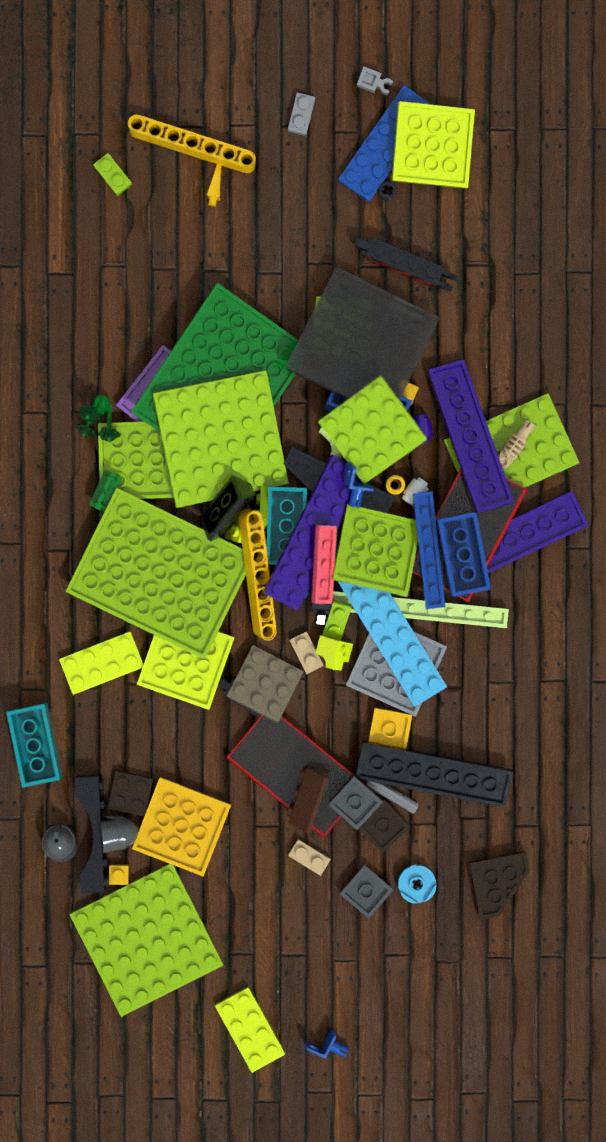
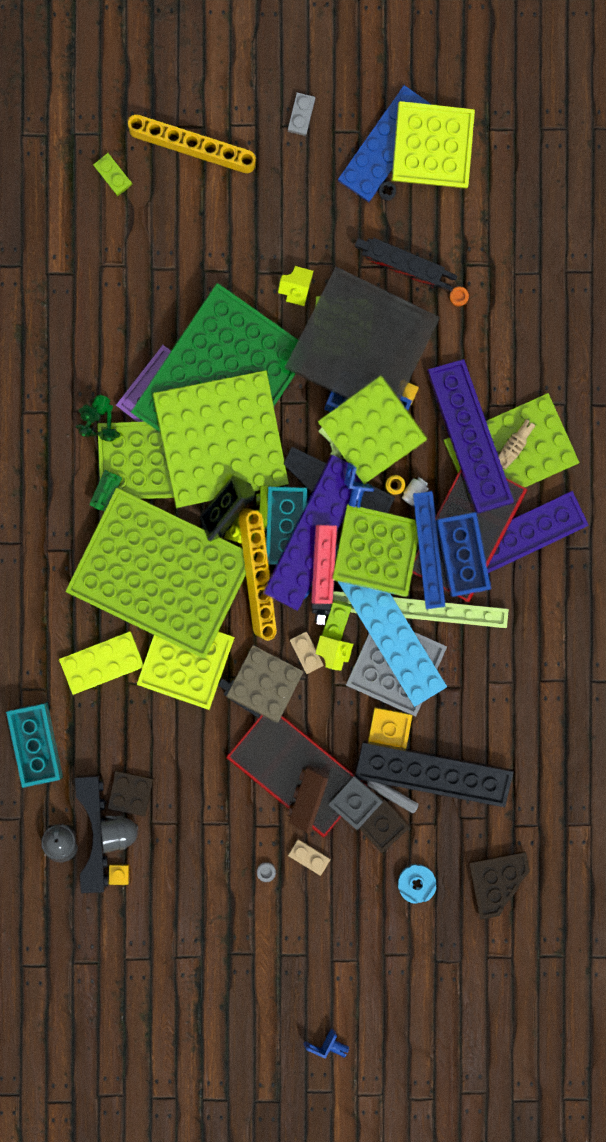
(146, 939): lime plate -> none
(181, 826): yellow plate -> none
(214, 189): yellow piece -> none
(250, 1029): neon yellow plate -> none
(266, 871): none -> light grey tile
(296, 285): none -> neon yellow brick
(366, 891): dark grey plate -> none
(370, 80): light grey plate -> none
(425, 425): dark purple brick -> none
(458, 296): none -> orange tile

